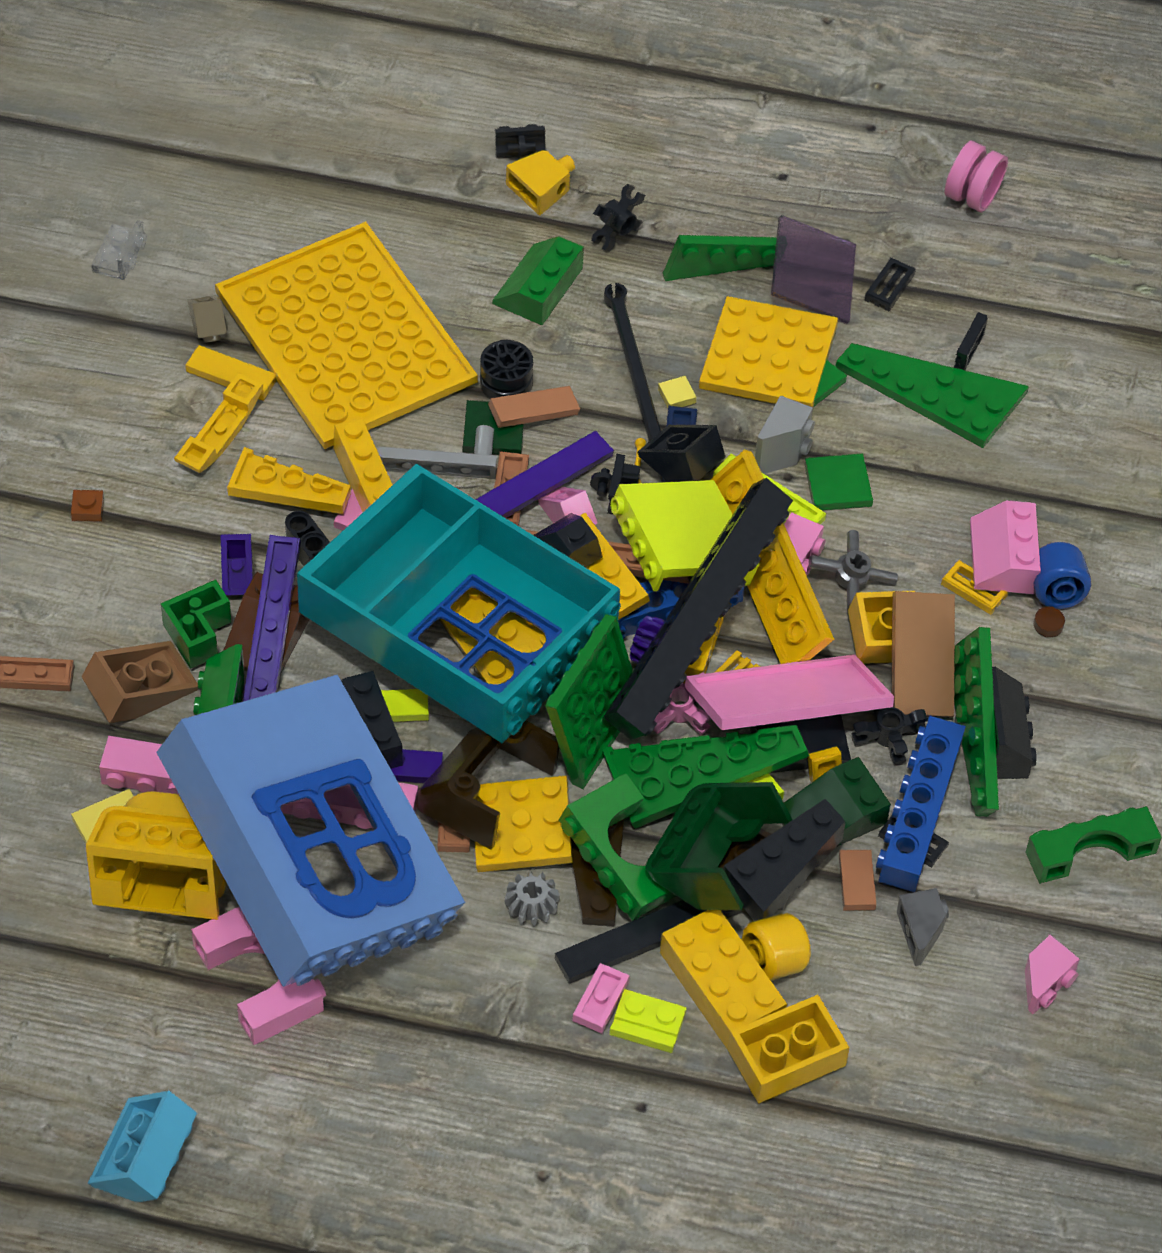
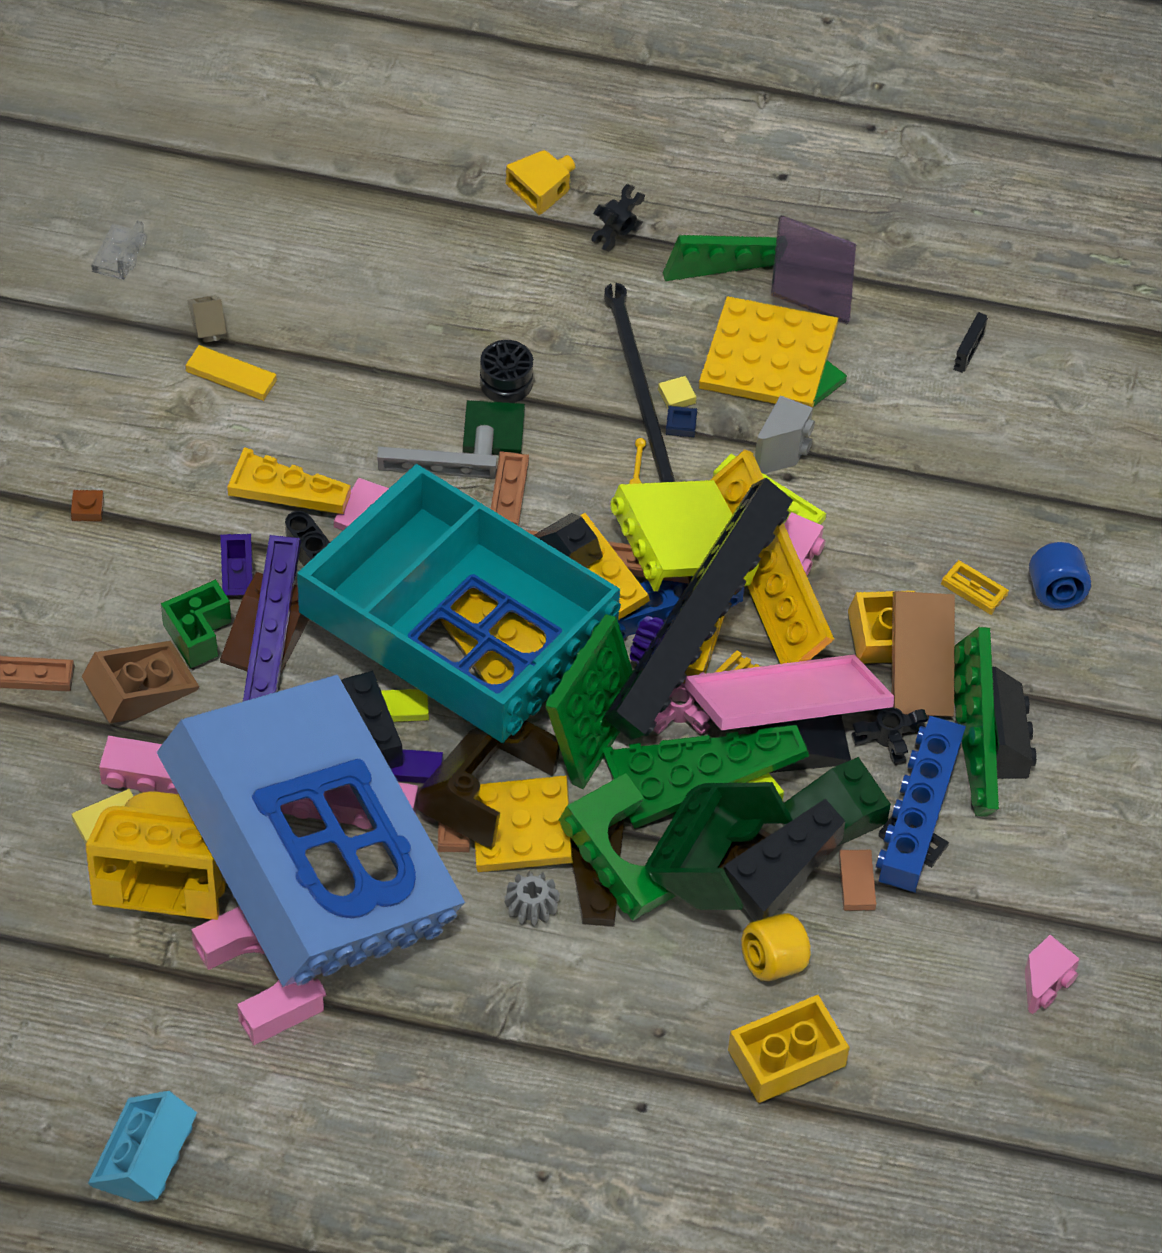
(221, 681): green slope -> none
(222, 426): yellow slope -> none
(345, 333): yellow plate -> none
(360, 462): yellow brick -> none
(519, 140): black hips -> none
(534, 406): nougat tile -> none
(541, 279): green slope -> none
(547, 475): dark purple tile -> none
(566, 501): bright pink slope -> none
(601, 998): bright pink plate -> none
(622, 474): black hips -> none
(624, 941): black tile -> none
(648, 1021): neon yellow plate -> none
(684, 452): black slope -> none
(719, 973): yellow brick -> none
(823, 761): yellow tile -> none
(838, 482): green tile -> none
(852, 568): flat silver bar -> none
(881, 299): black tile -> none
(922, 921): flat silver slope -> none
(951, 397): green wing -> none
(976, 176): bright pink wheel -> none
(1005, 547): bright pink slope -> none
(1049, 621): reddish brown tile -> none
(1127, 833): green arch -> none

